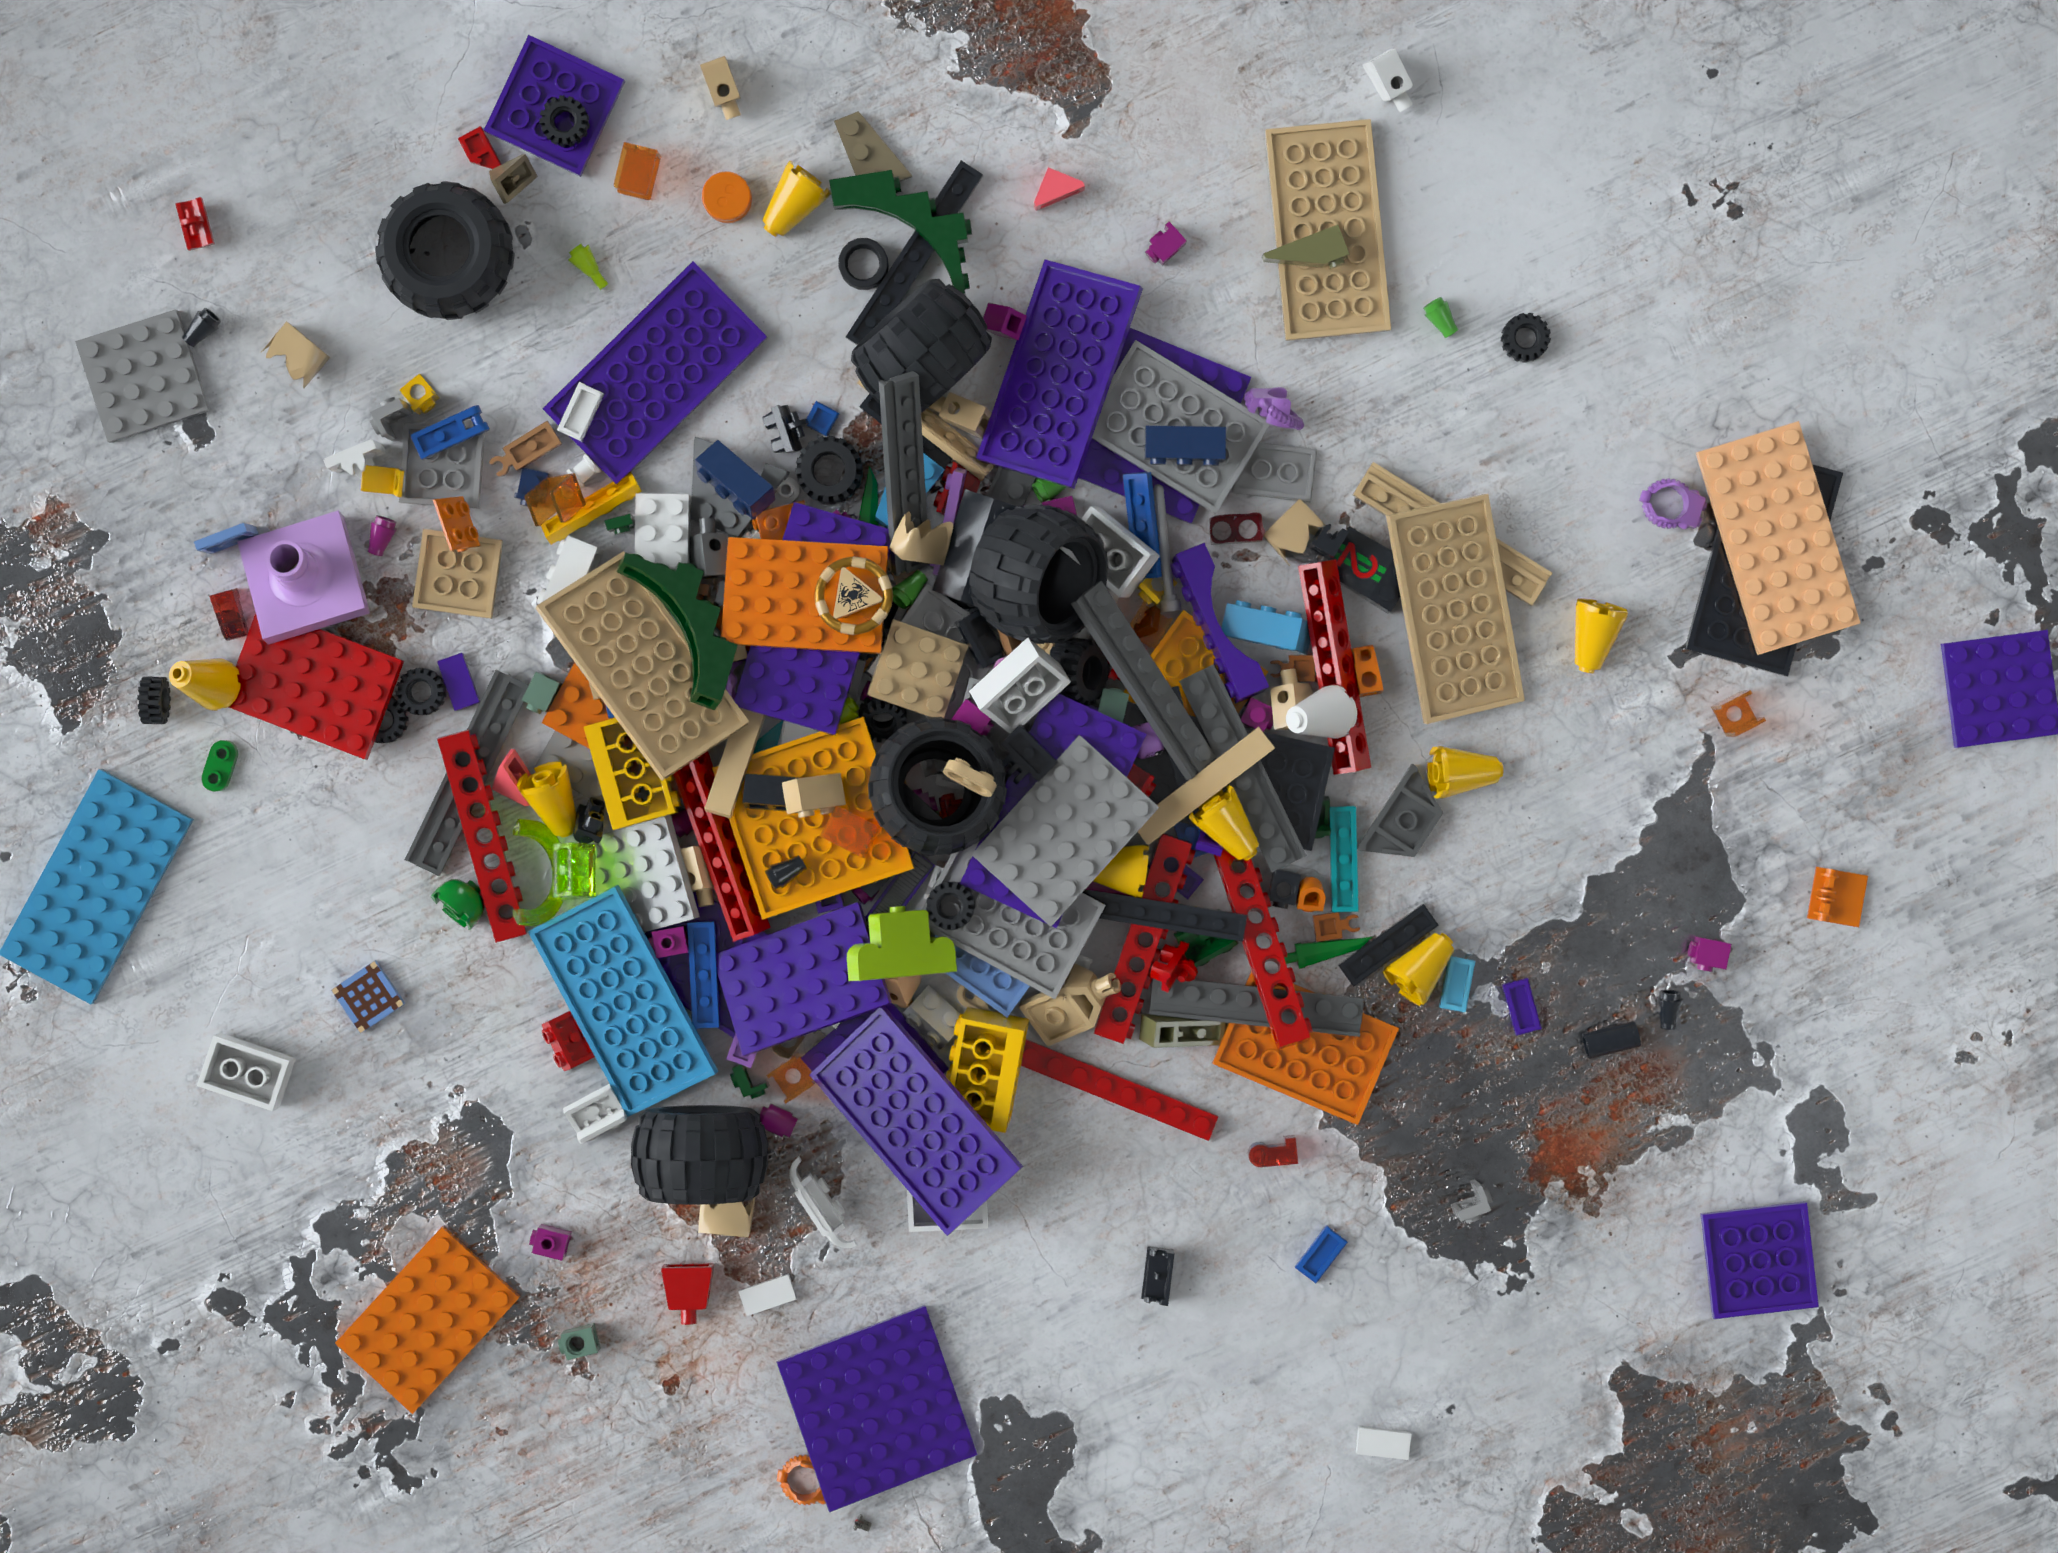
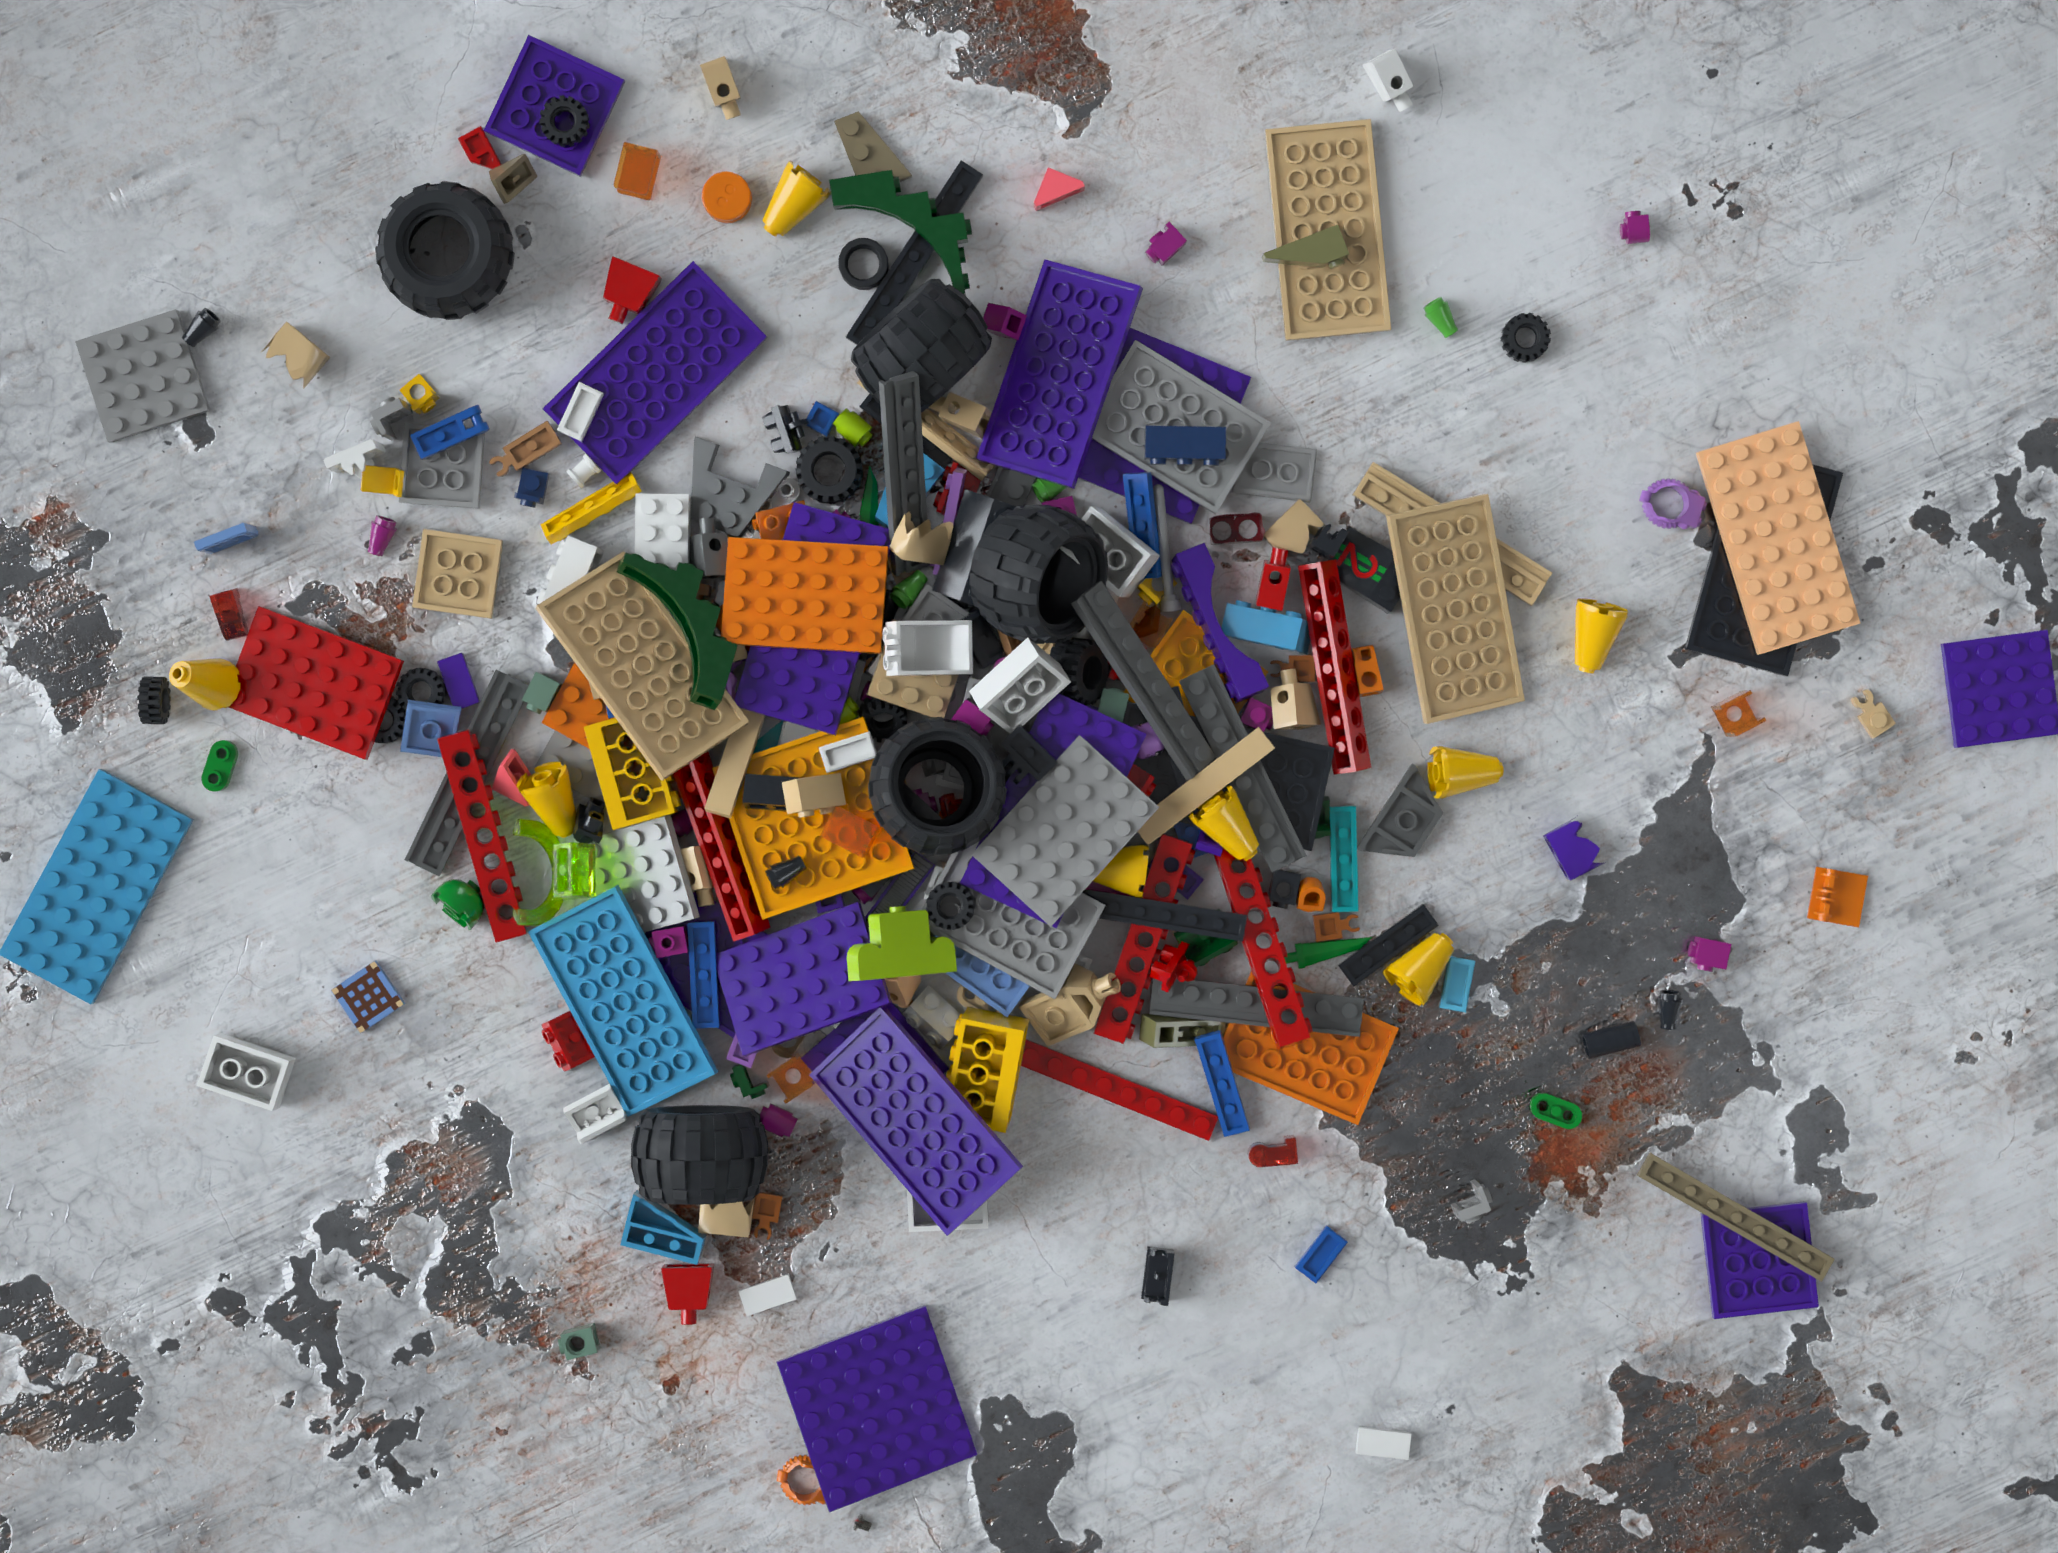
(195, 223): red hips -> none
(317, 592): lavender piece -> none
(425, 724): none -> medium blue tile
(427, 1319): orange plate -> none
(457, 523): orange hinge -> none
(550, 1241): magenta brick -> none
(555, 495): clear orange piece -> none
(584, 260): lime cone -> none
(620, 524): dark green plate -> none
(628, 288): none -> red torso
(661, 1232): none -> dark azure wedge
(734, 480): dark blue brick -> none
(767, 1210): none -> dark orange plate
(819, 1205): white plate -> none
(848, 752): none -> white tile
(853, 428): none -> lime brick
(853, 595): piece -> none
(928, 648): none -> white piece
(979, 782): tan plate -> none
(1222, 1083): none -> blue plate
(1272, 592): none -> red torso
(1273, 405): medium lavender piece -> none
(1323, 713): white cone -> none
(1521, 1006): dark purple tile -> none
(1555, 1110): none -> green plate
(1571, 852): none -> dark purple piece
(1635, 228): none -> magenta plate
(1735, 1217): none -> dark tan plate
(1874, 717): none -> tan plate

